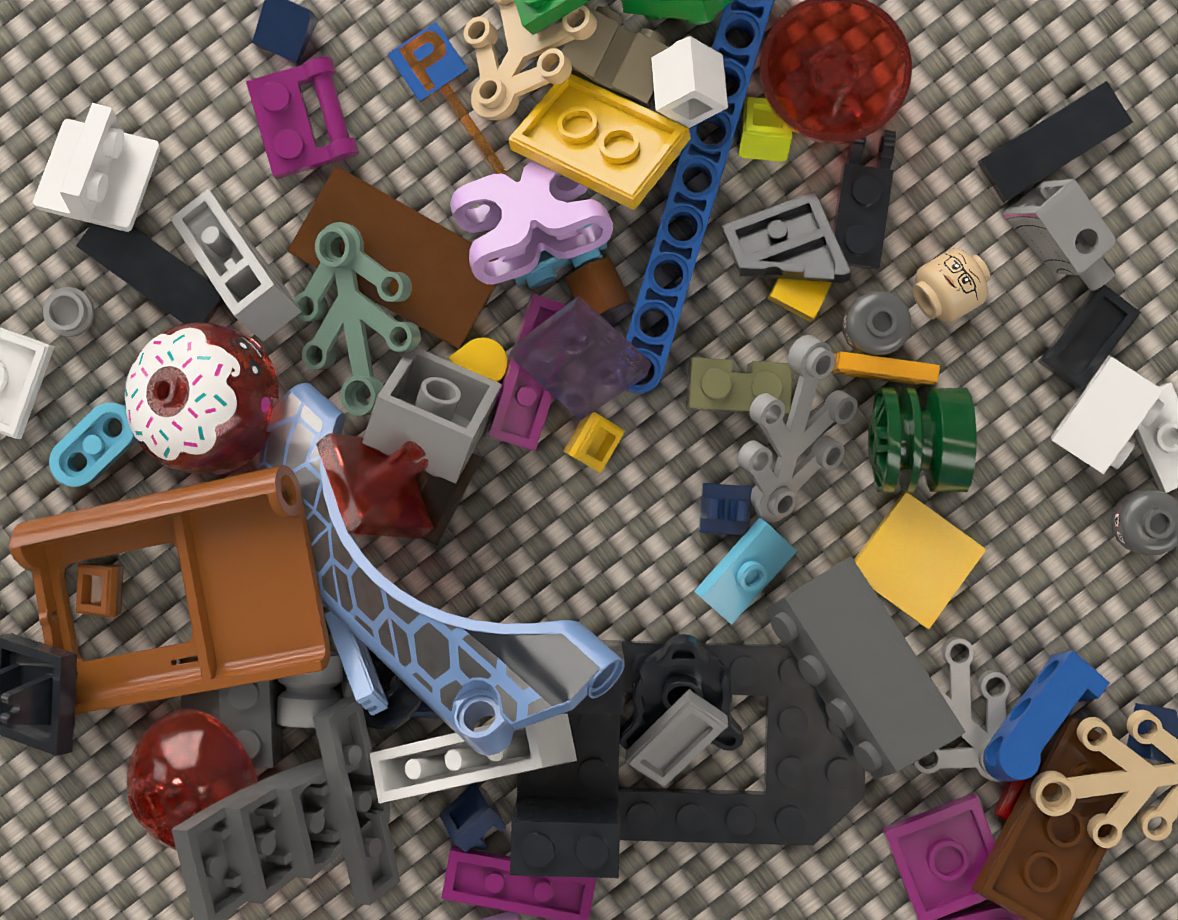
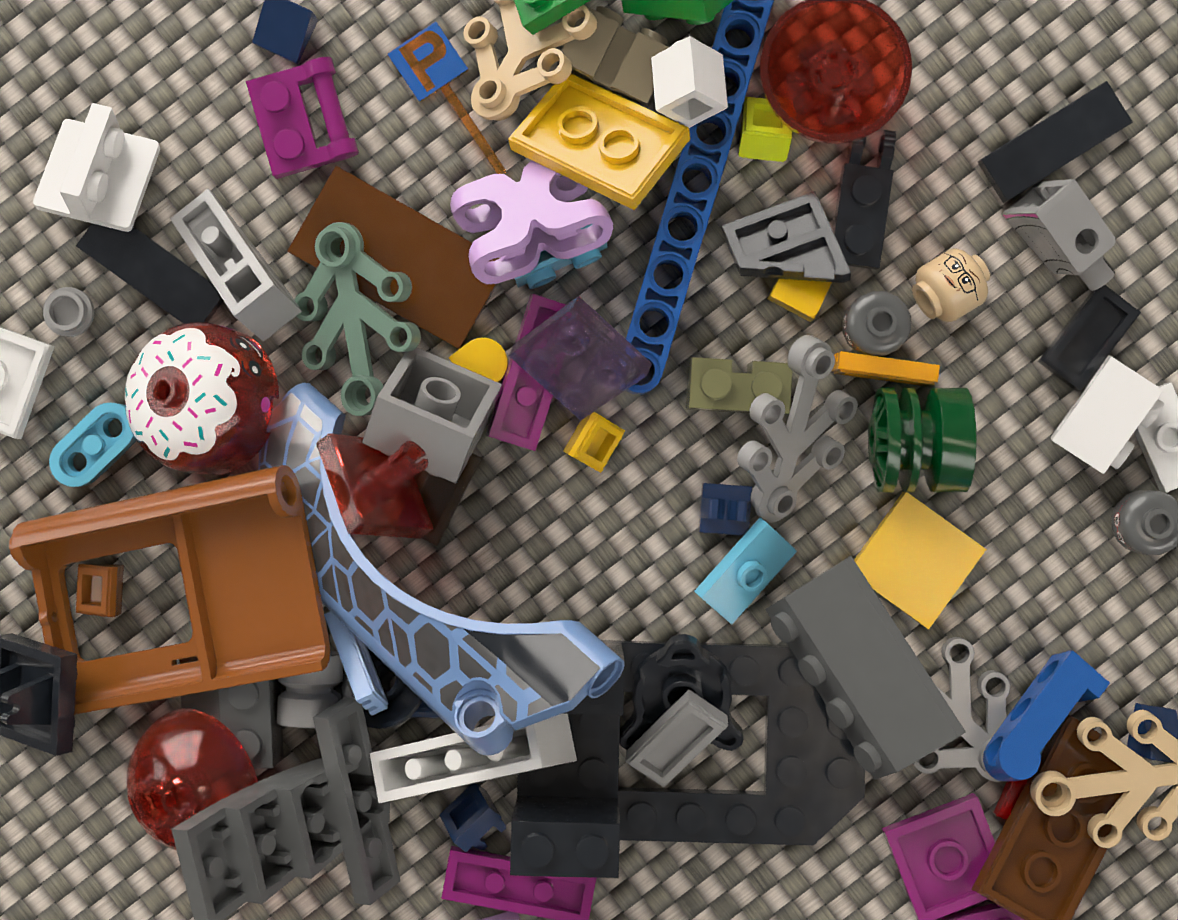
(598, 285): dark orange slope -> none

